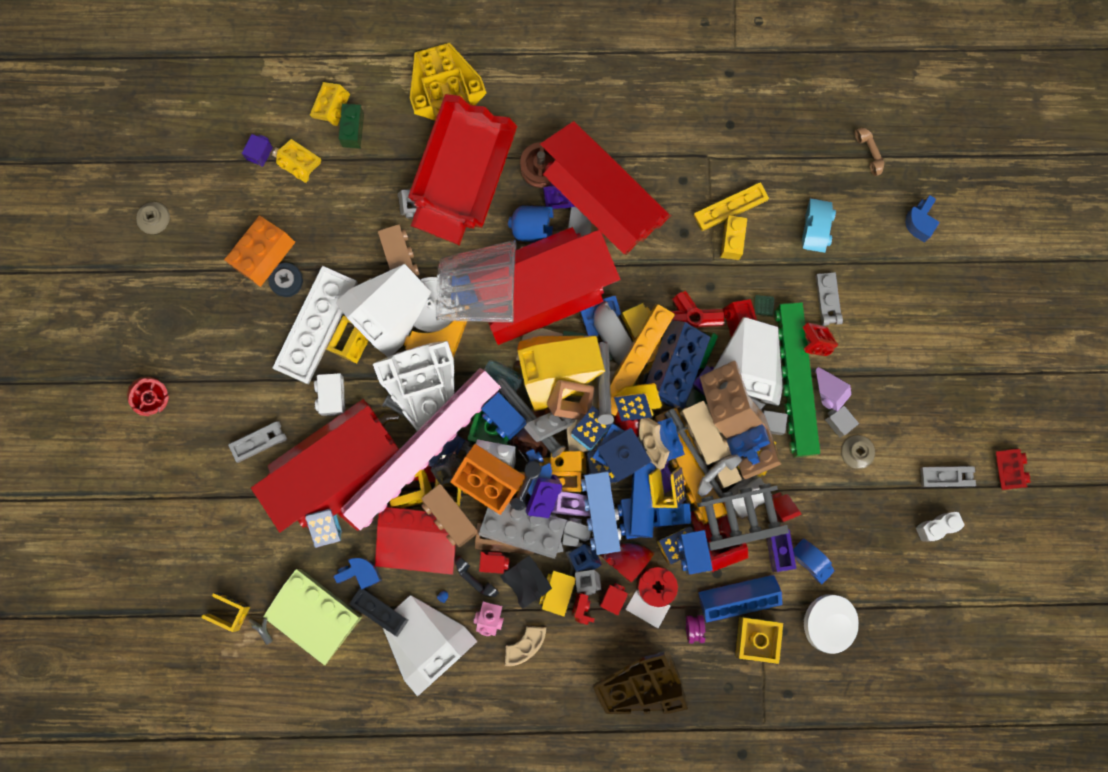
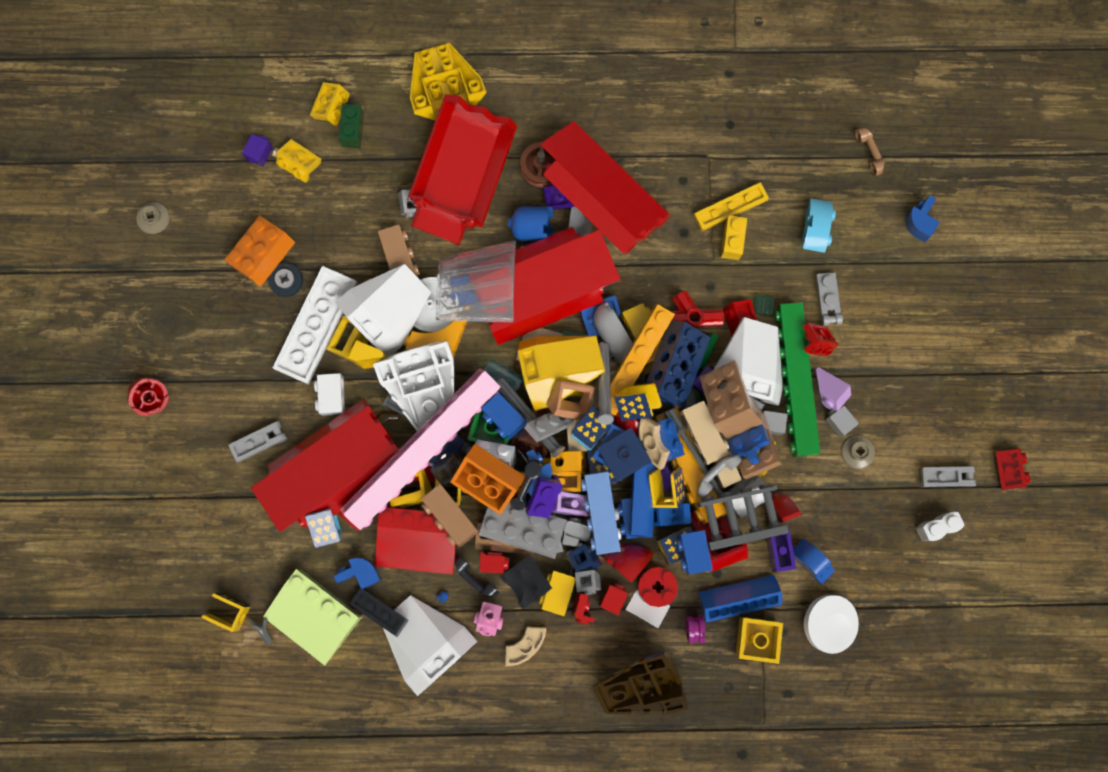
(365, 355): none -> yellow tile

